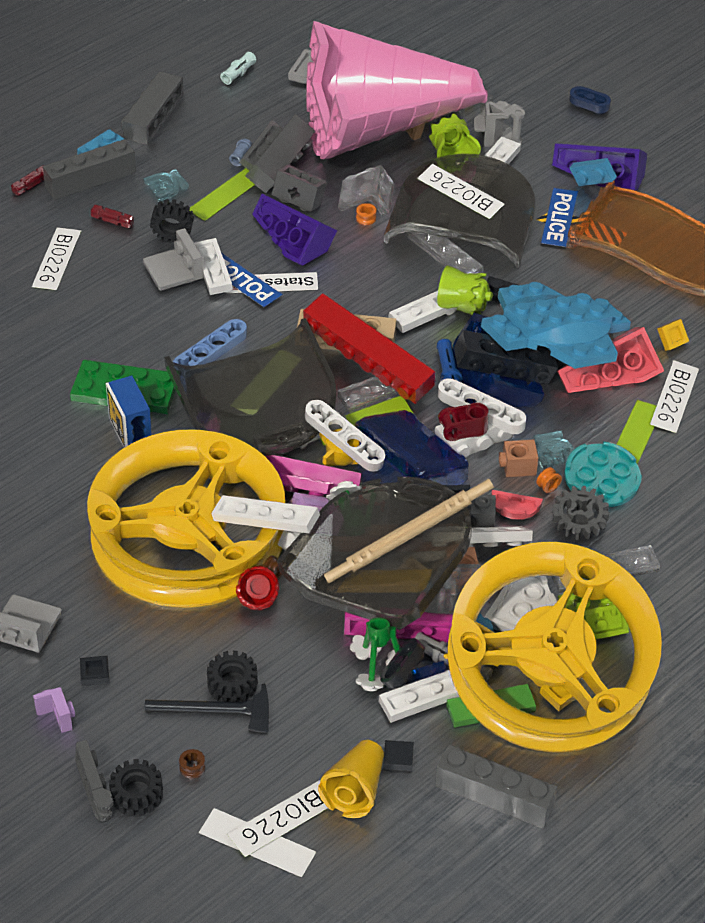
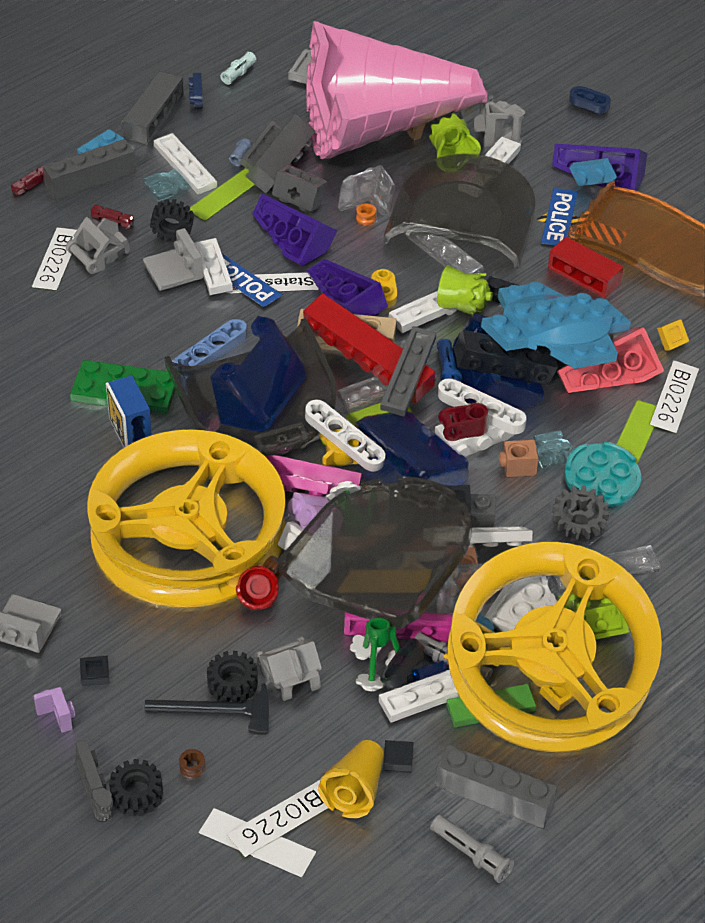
(101, 236): none -> light grey piece
(185, 163): none -> white tile
(195, 96): none -> dark blue plate
(260, 387): none -> clear blue windscreen
(265, 514): white plate -> none
(291, 665): none -> light grey piece
(348, 288): none -> dark purple wedge
(388, 285): none -> yellow plate
(408, 371): none -> dark grey plate
(408, 531): tan axle -> none
(460, 191): white sticker -> none
(482, 854): none -> light grey pin
(515, 505): coral plate -> none
(549, 480): orange bush -> none
(585, 267): none -> red brick

